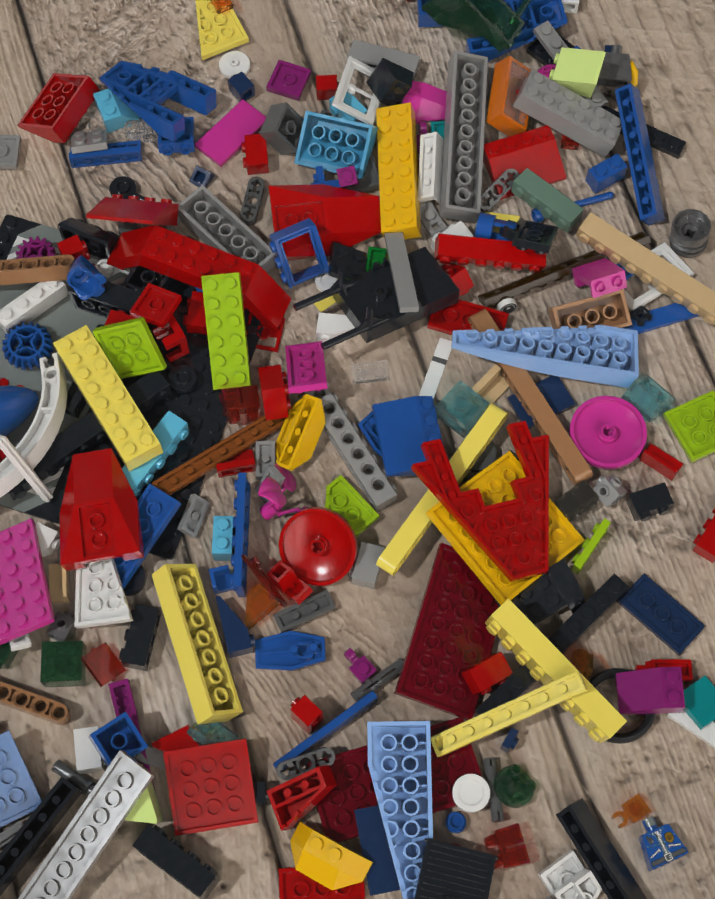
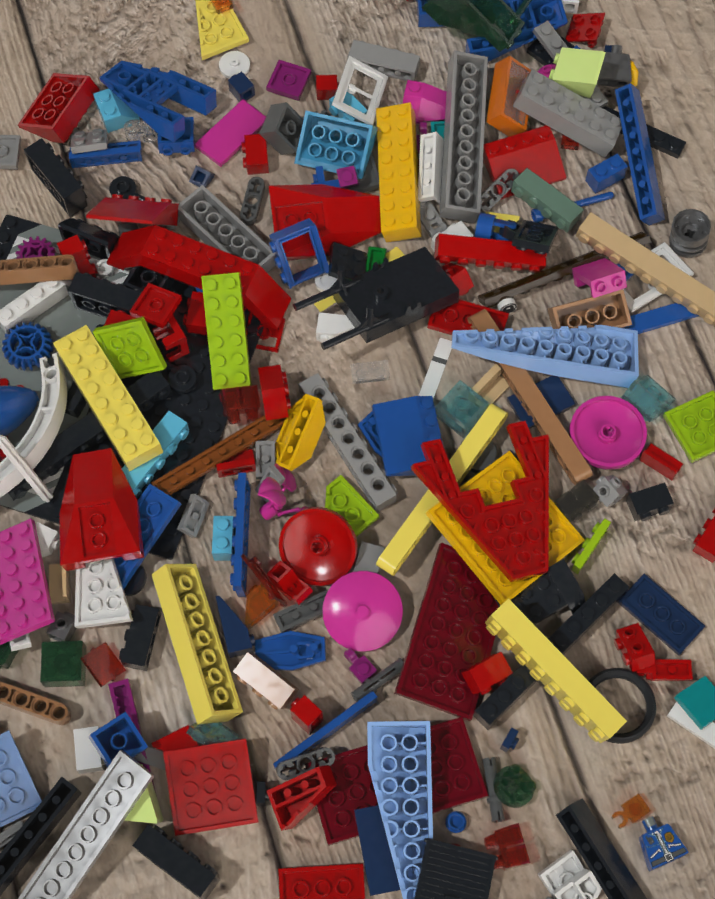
(56, 177): none -> black brick
(73, 777): dark grey pin -> none
(85, 279): blue hat -> none
(220, 579): blue panel -> none
(265, 681): none -> brick
(305, 367): dark pink plate -> none
(326, 859): yellow wedge -> none
(362, 611): none -> dark pink dish
(390, 82): black slope -> none
(401, 272): light grey tile -> none
(471, 793): white piece -> none
(508, 713): light yellow tile -> none
(583, 662): clear orange slope -> none
(585, 28): none -> red hinge
(634, 647): none -> red brick
(641, 310): black plate -> none
(650, 691): magenta slope -> none

